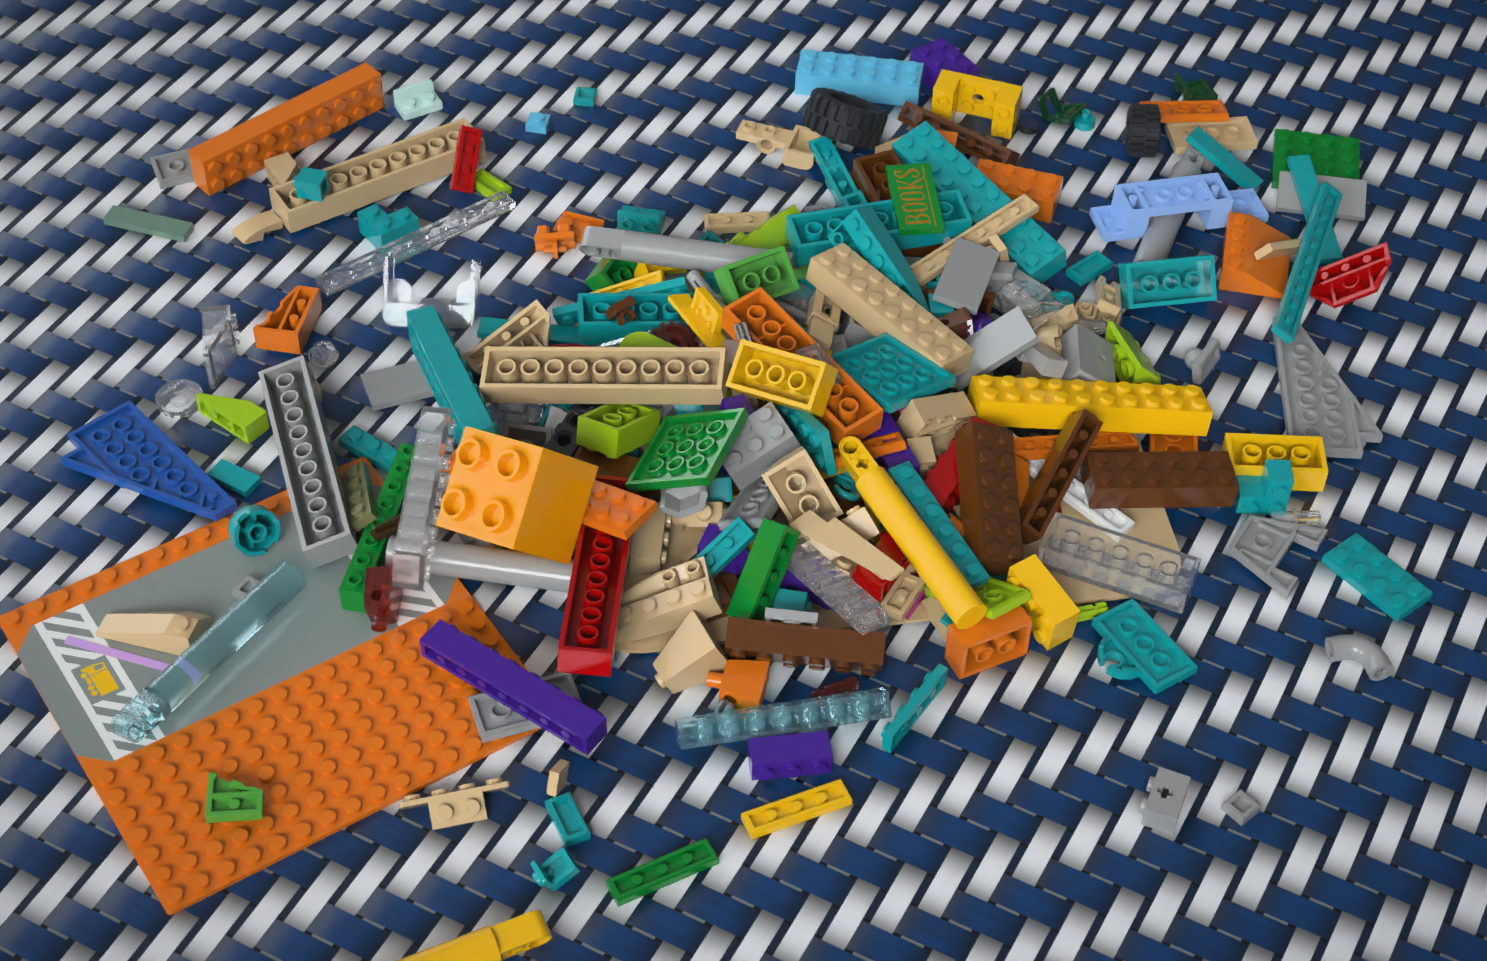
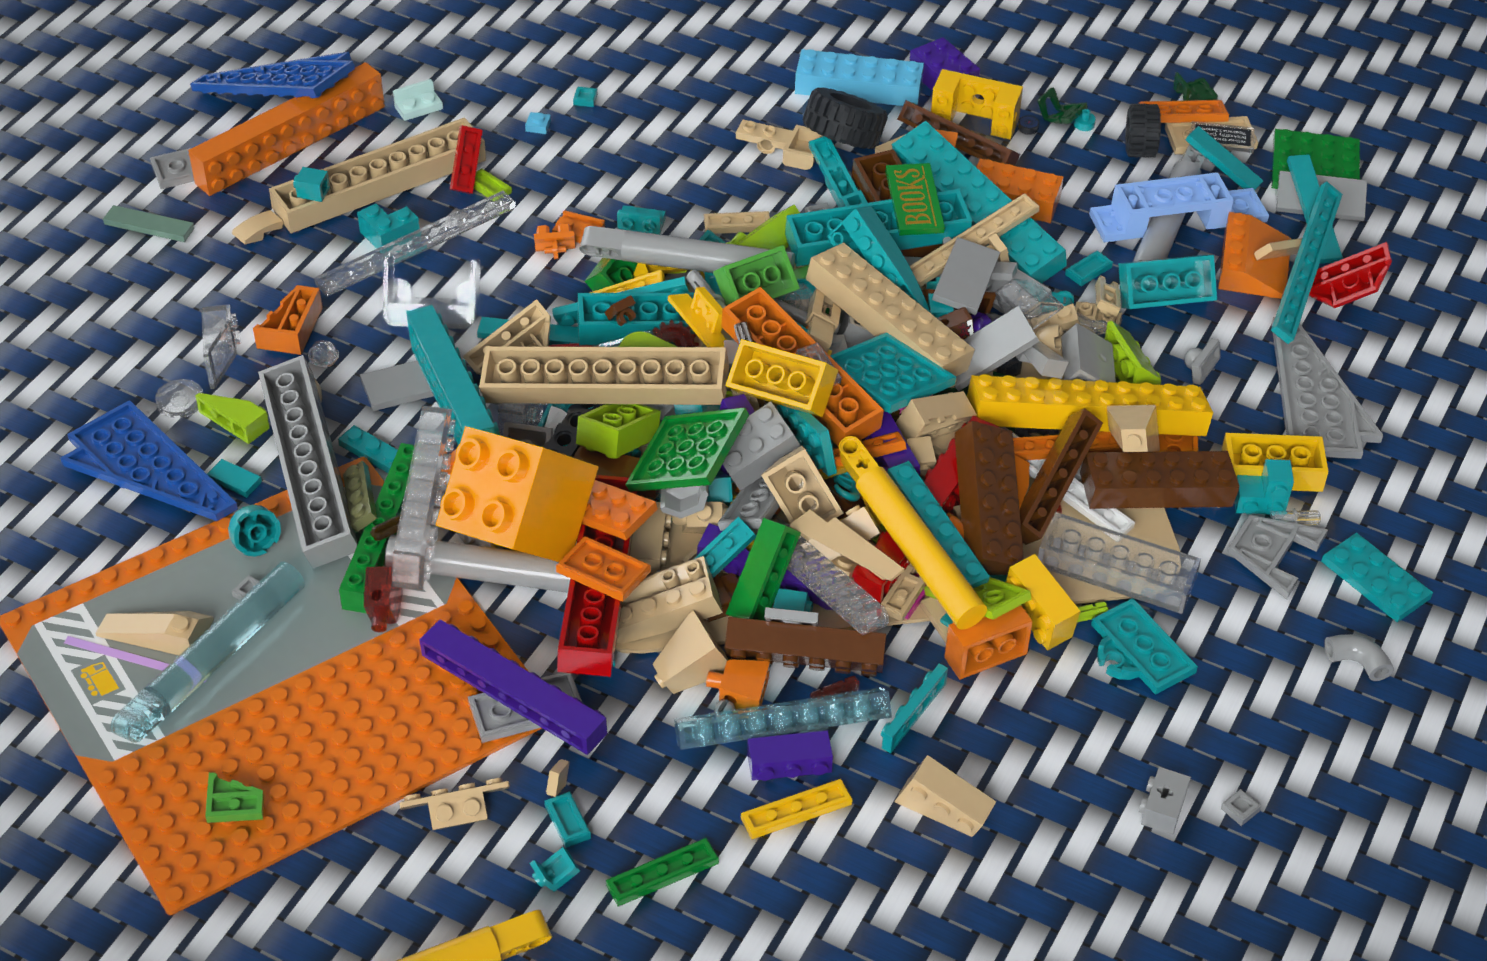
(281, 168): tan slope -> none
(291, 78): none -> blue wing
(603, 568): none -> orange tile
(945, 797): none -> tan wedge
(1134, 427): none -> tan slope
(1230, 137): none -> piece

